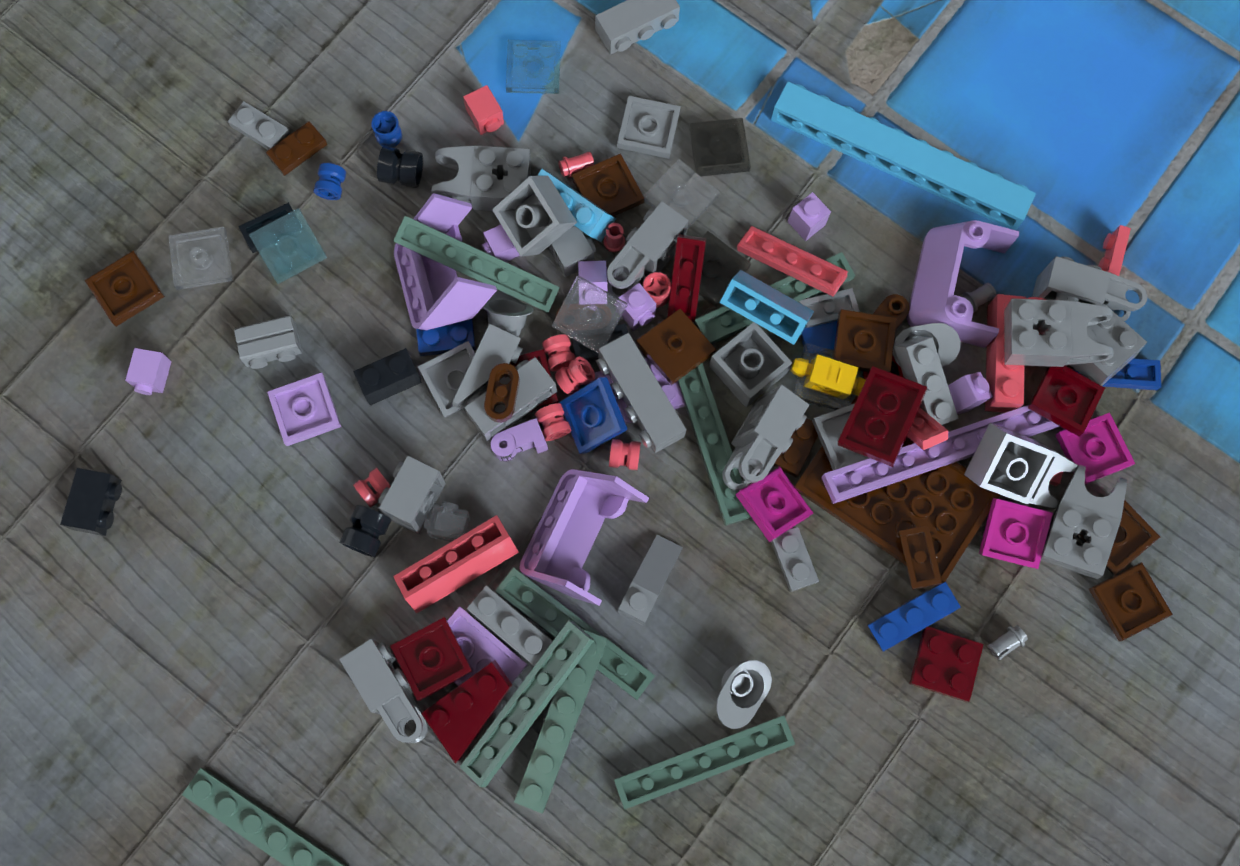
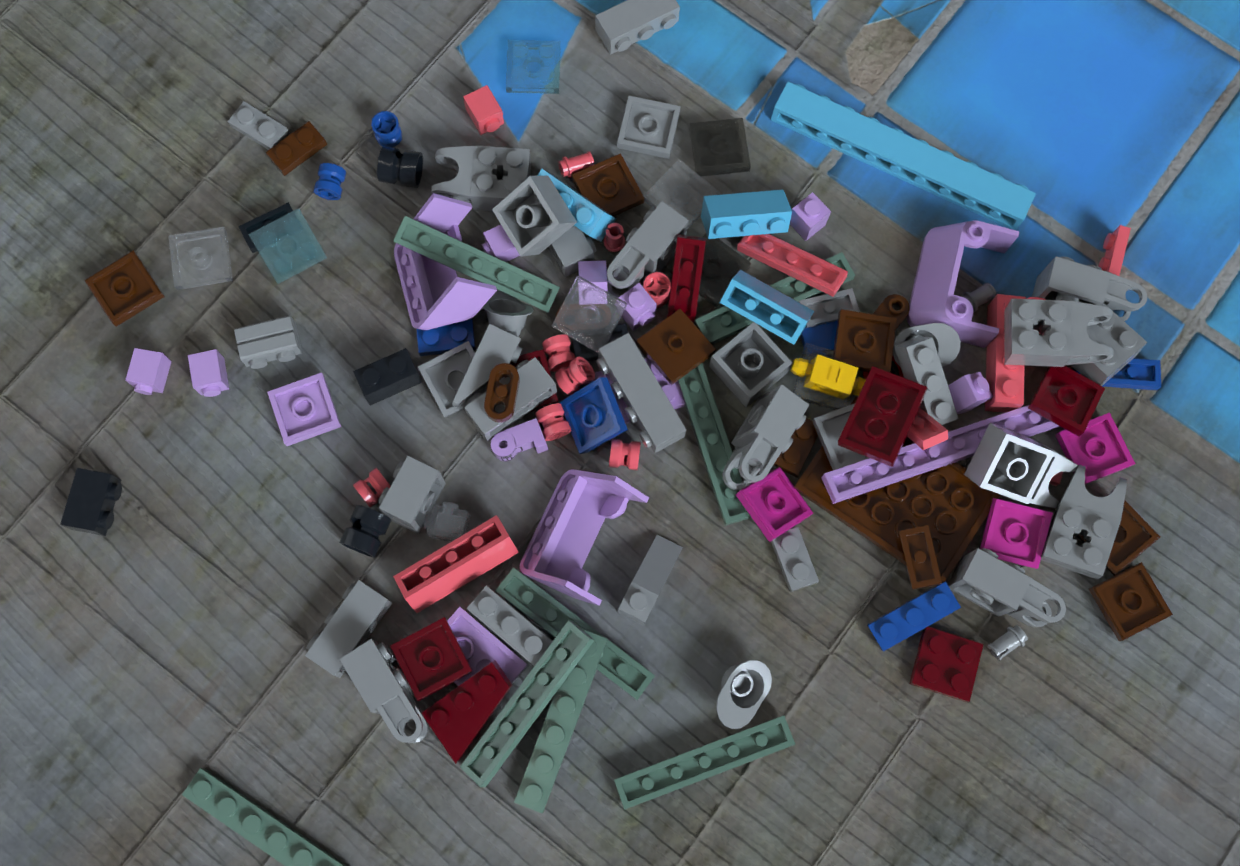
(208, 373): none -> lavender brick
(347, 627): none -> light grey brick
(746, 214): none -> medium azure brick
(1004, 589): none -> light grey brick

